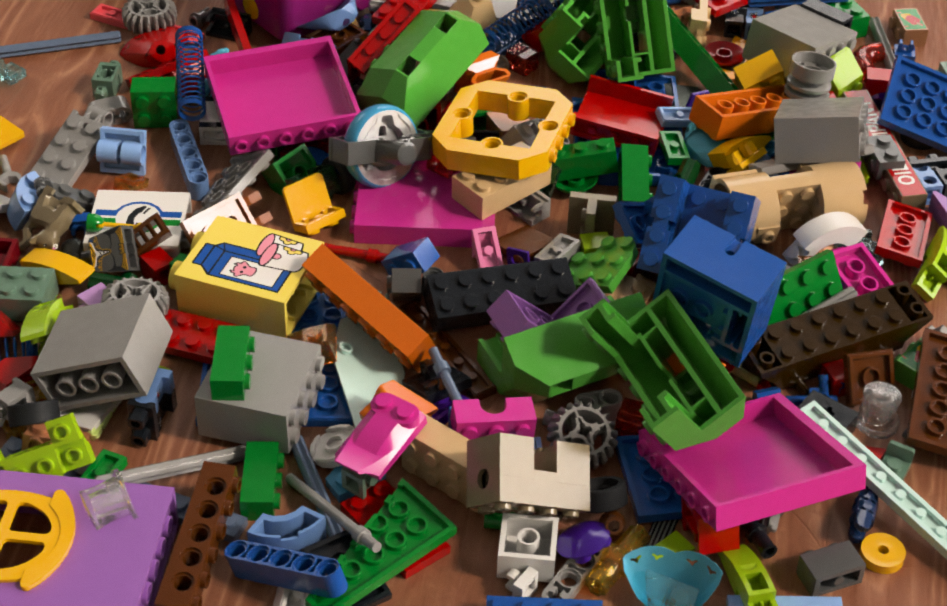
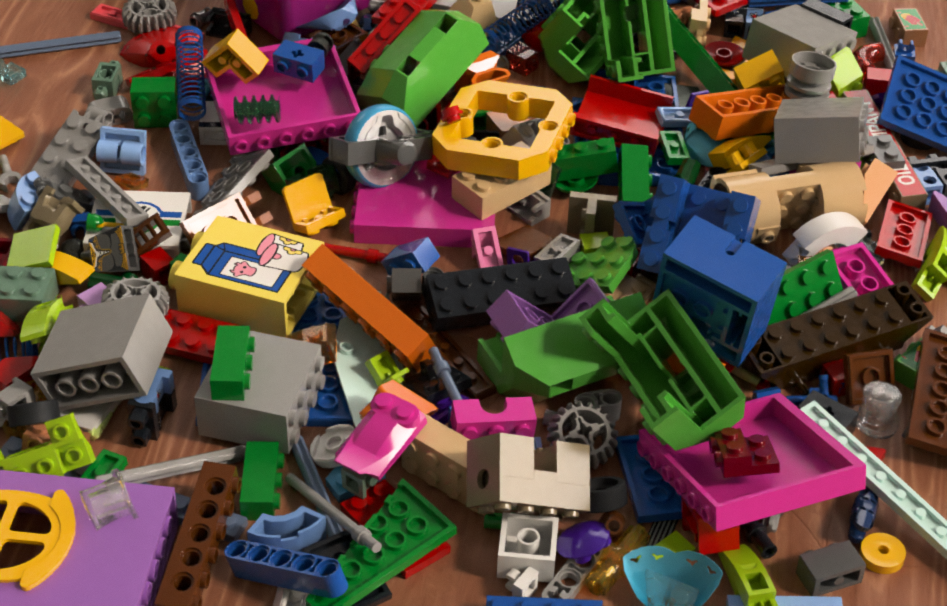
(34, 247): none -> lime tile
(106, 191): none -> light grey plate
(237, 54): none -> yellow brick
(257, 109): none -> clear green piece
(298, 61): none -> blue brick
(322, 41): none -> pearl dark grey wheel
(384, 369): none -> lime bracket
(451, 115): none -> red plate
(629, 418): clear red brick -> none
(743, 455): none -> dark red plate
(878, 180): none -> light nougat slope
(899, 458): sand green bracket -> none

